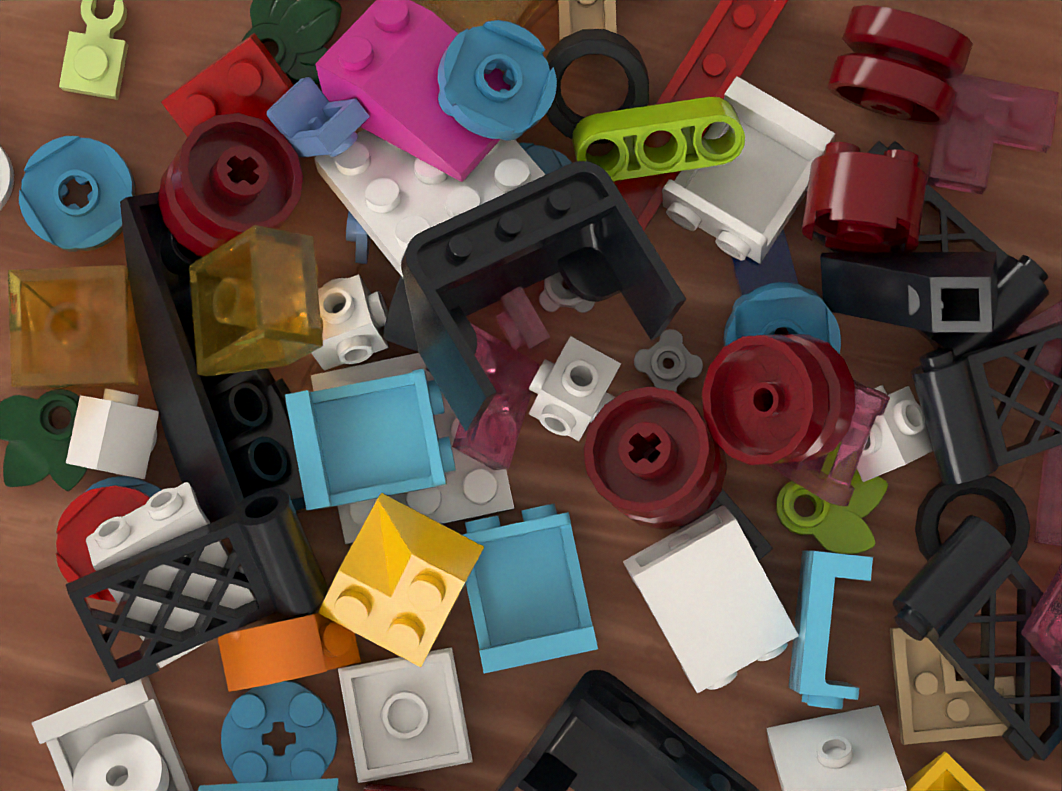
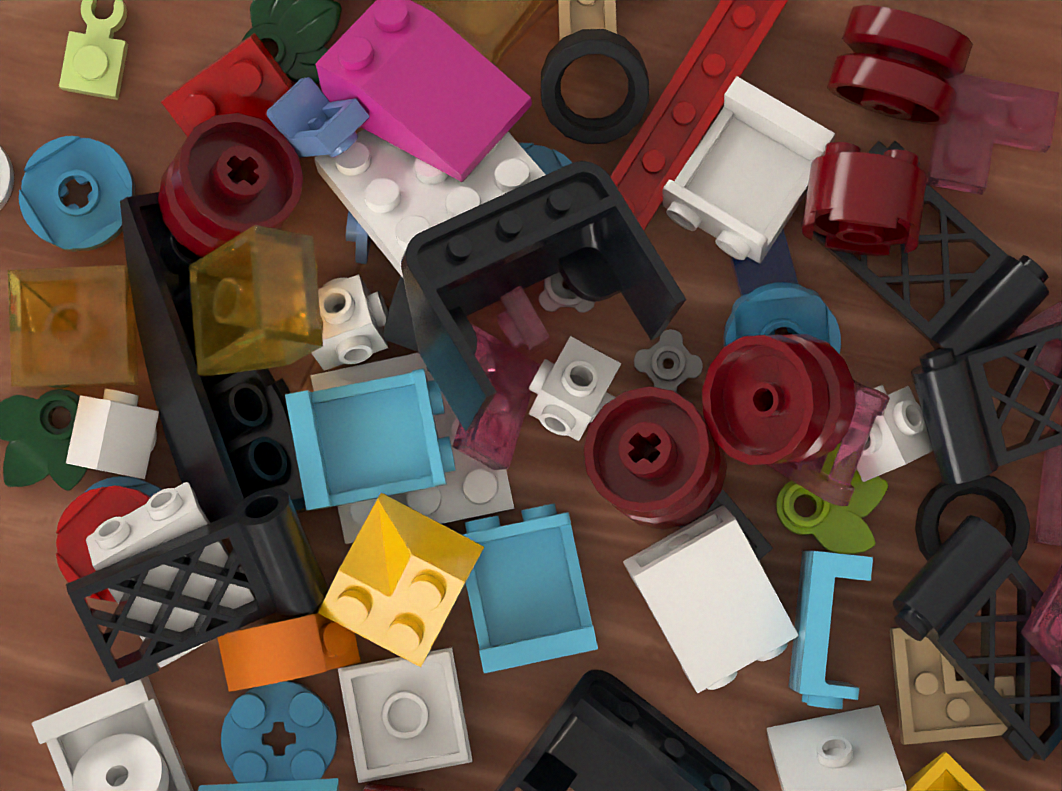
(475, 104): dark azure plate -> none
(684, 150): lime beam -> none
(914, 288): black slope -> none

